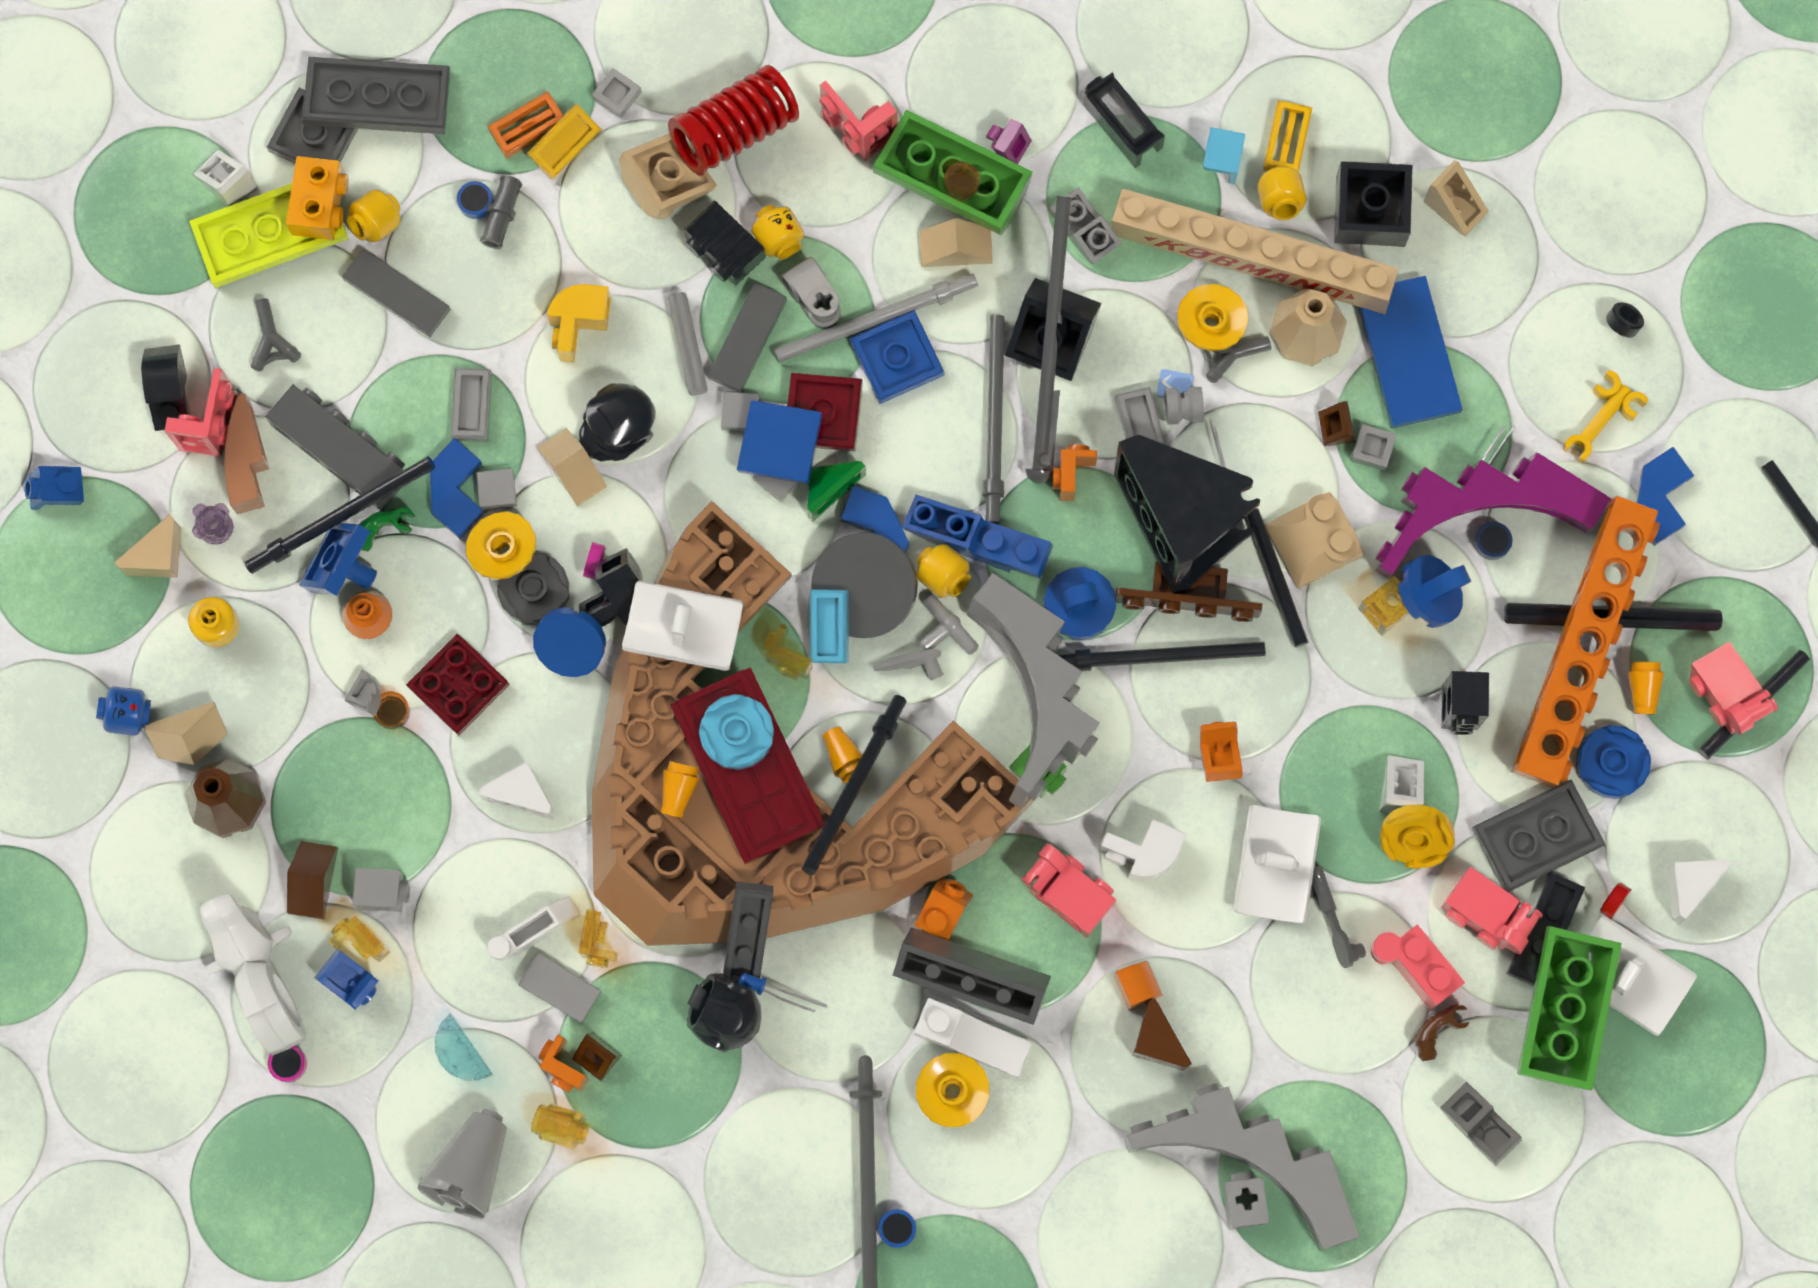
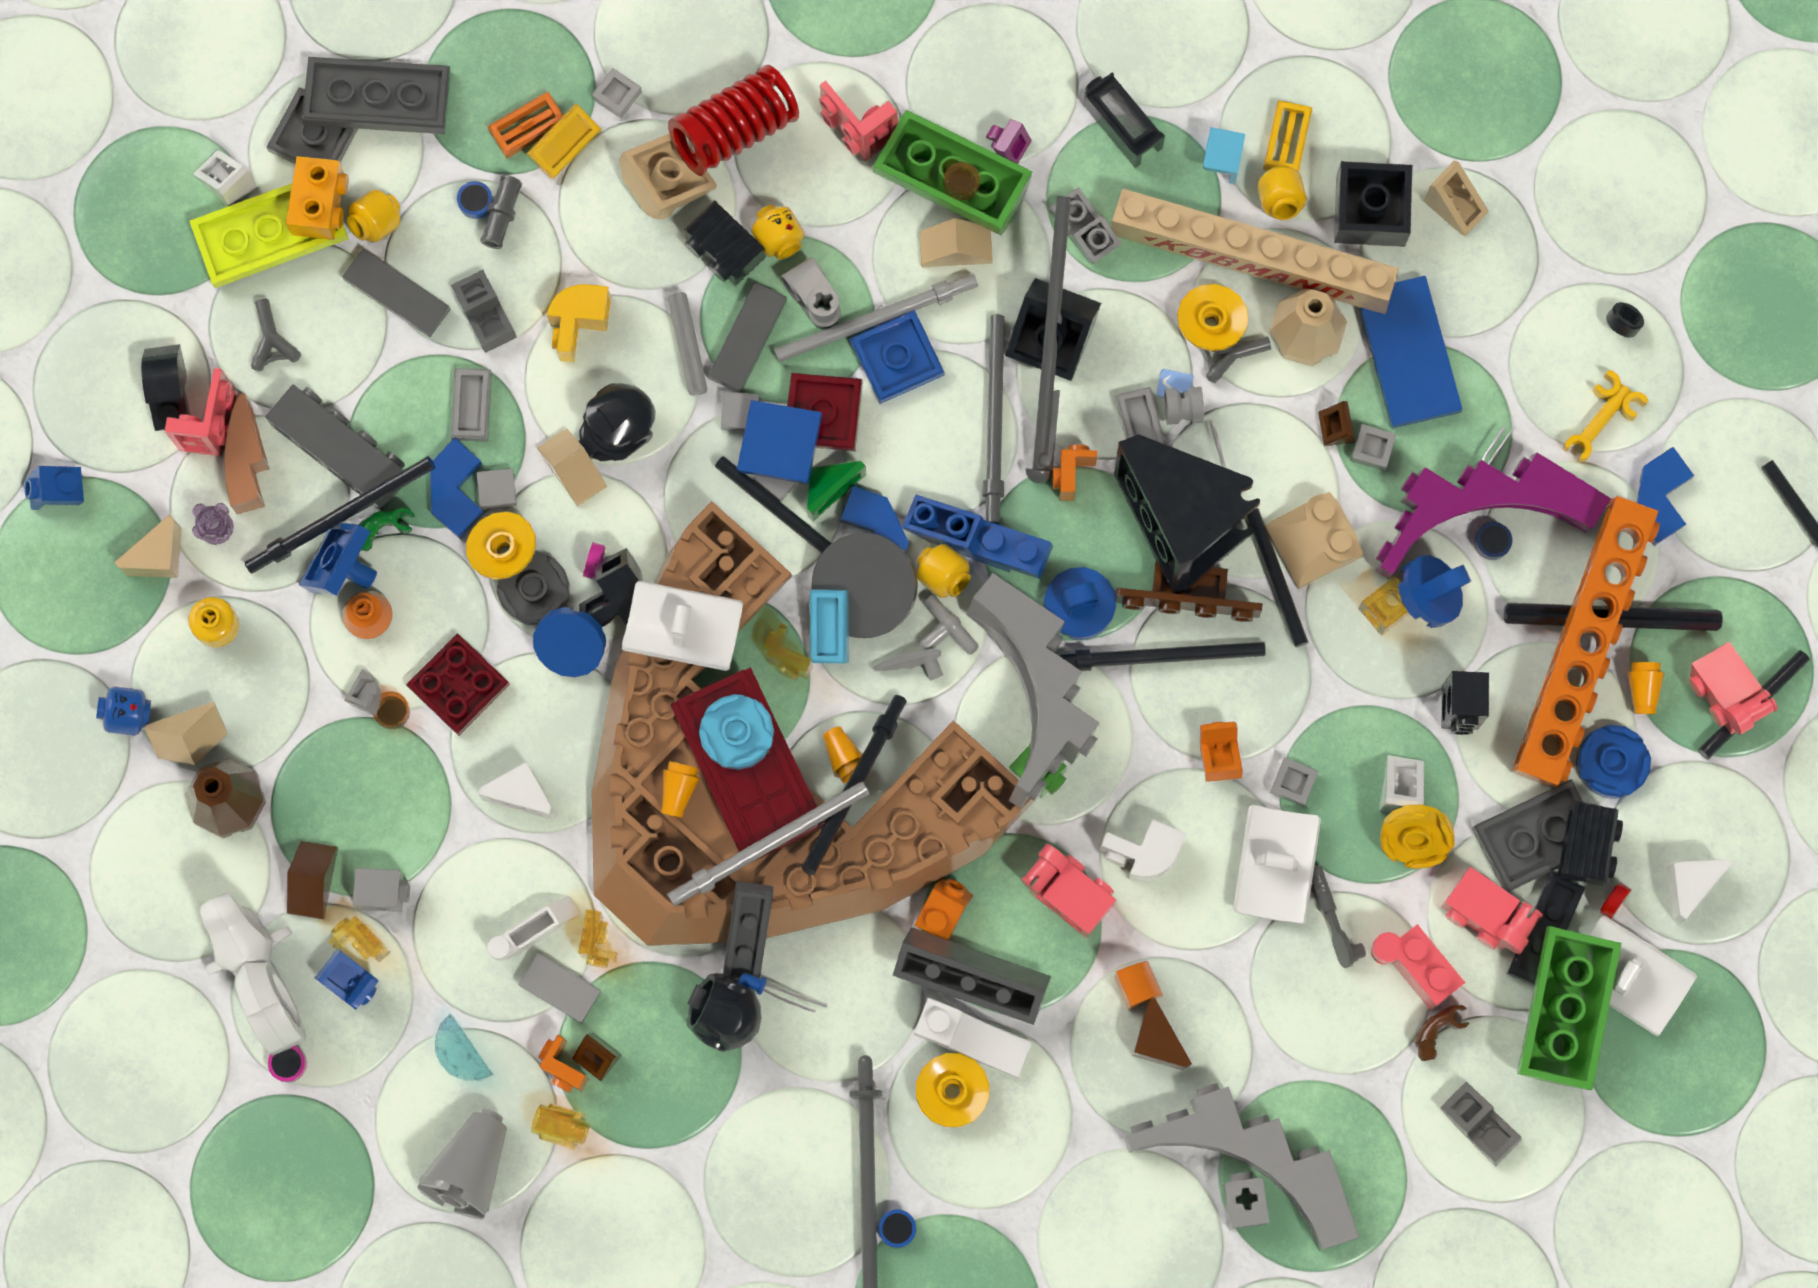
(484, 311): none -> dark grey slope
(704, 880): none -> light grey bar
(772, 504): none -> black bar
(1294, 782): none -> light grey tile
(1589, 843): none -> black brick

